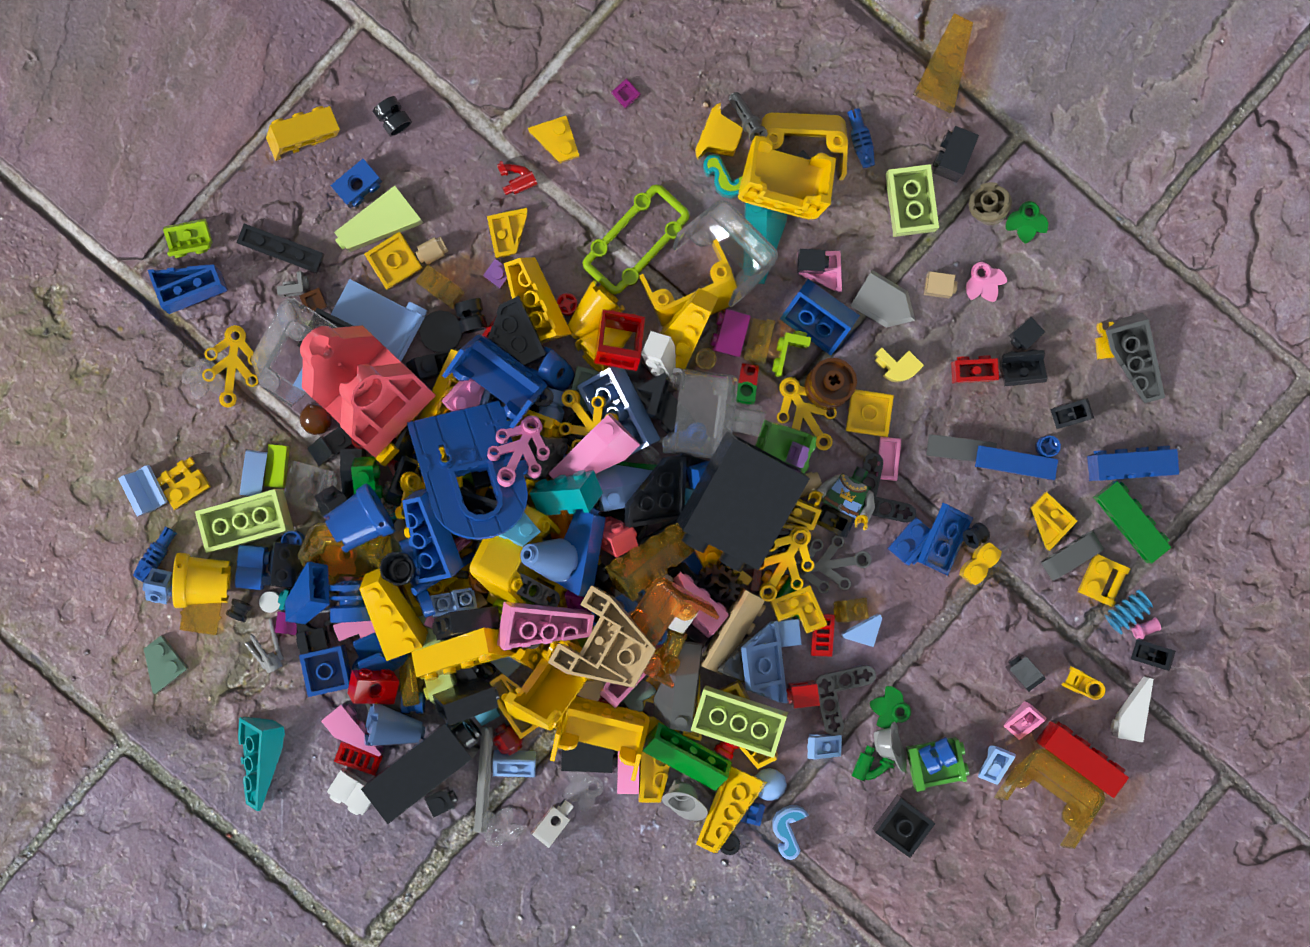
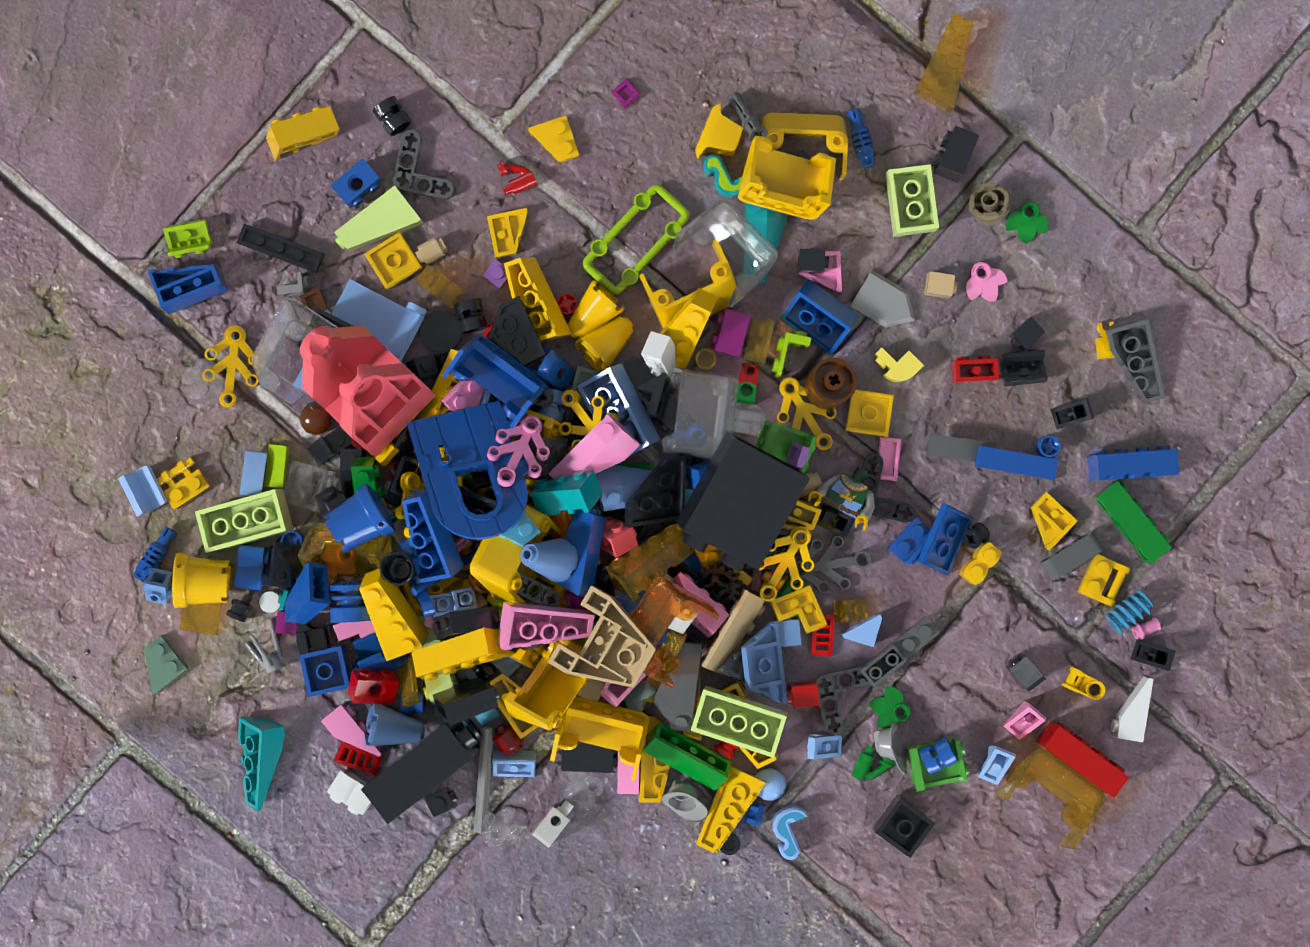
(414, 178): none -> dark grey beam
(617, 356): red window -> none
(899, 651): none -> dark grey slope

